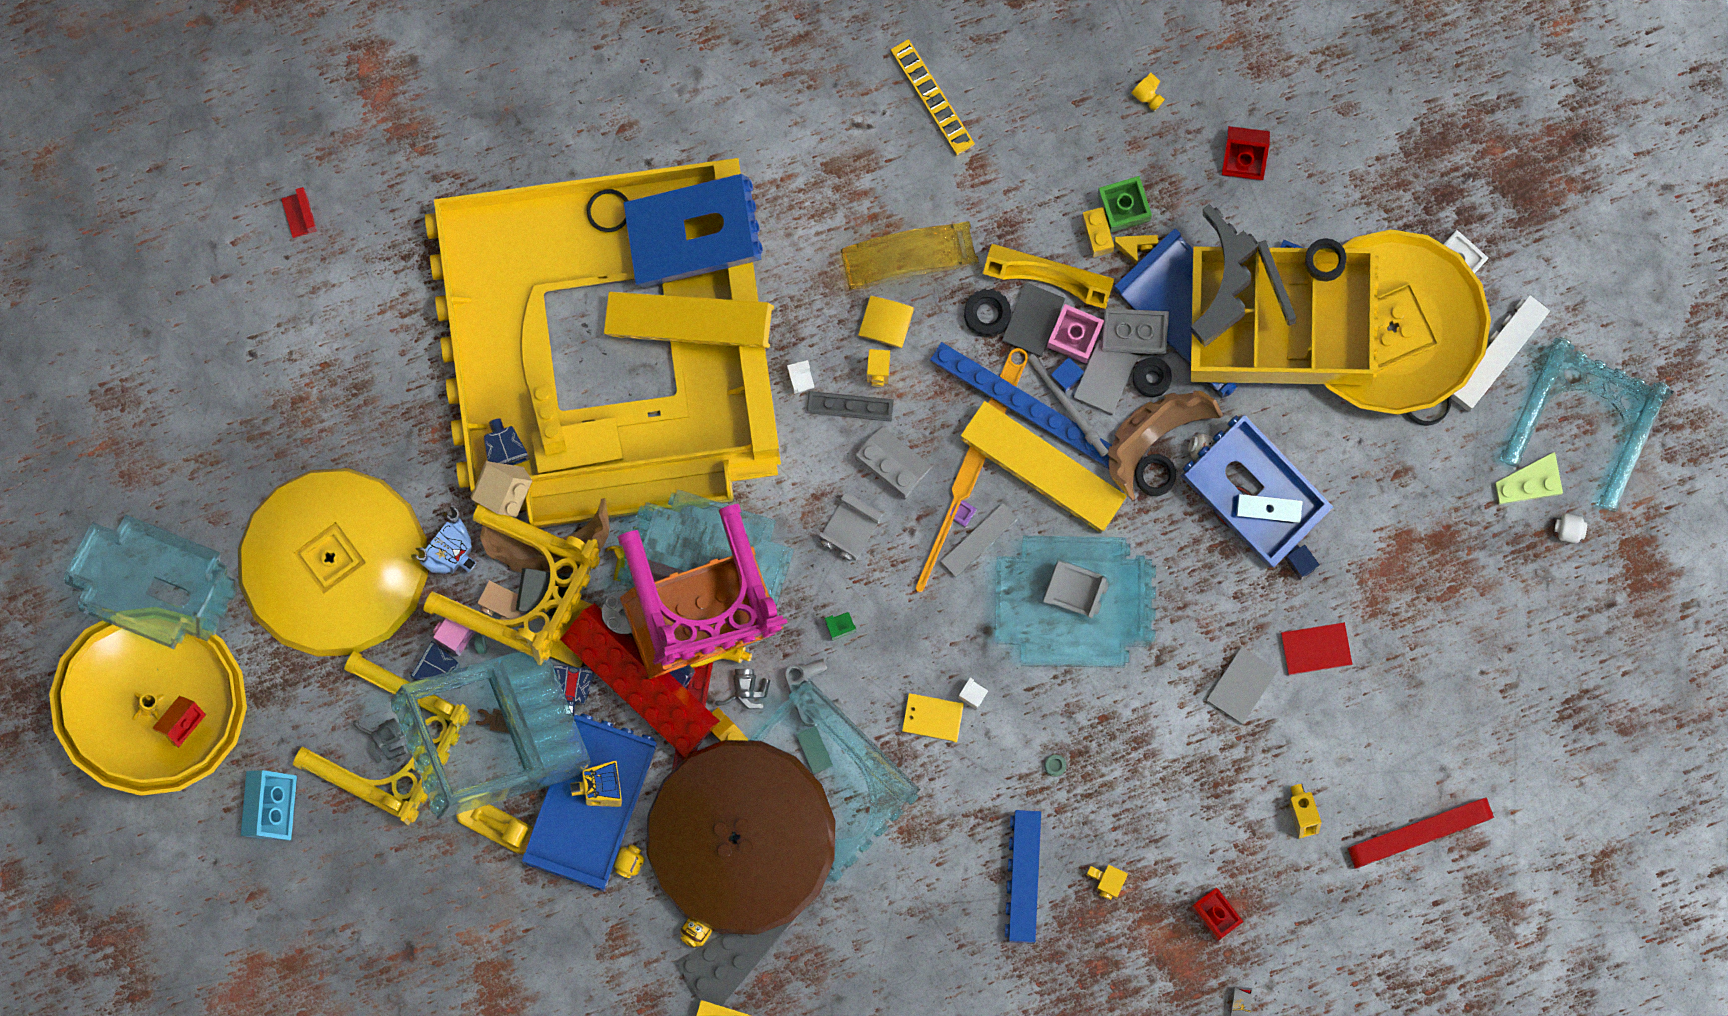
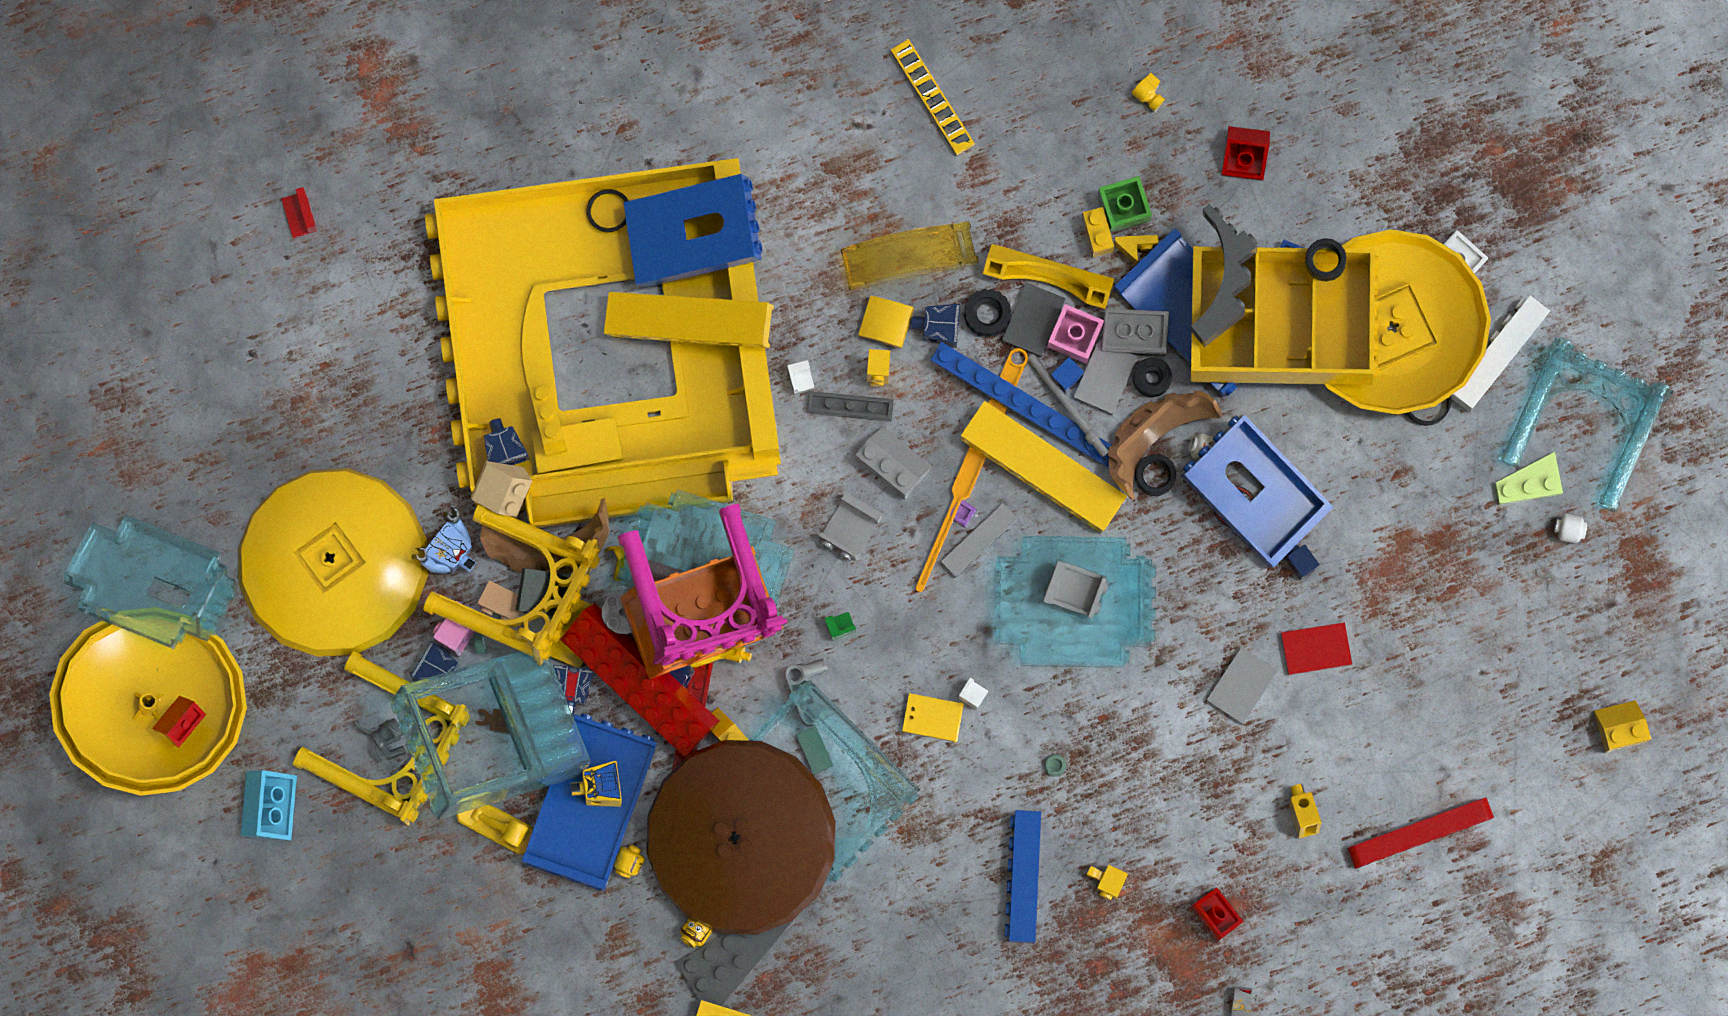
(744, 685): dark grey piece -> none
(939, 324): none -> dark blue torso
(1276, 283): dark grey tile -> none
(1280, 508): light aqua tile -> none
(1622, 726): none -> yellow slope

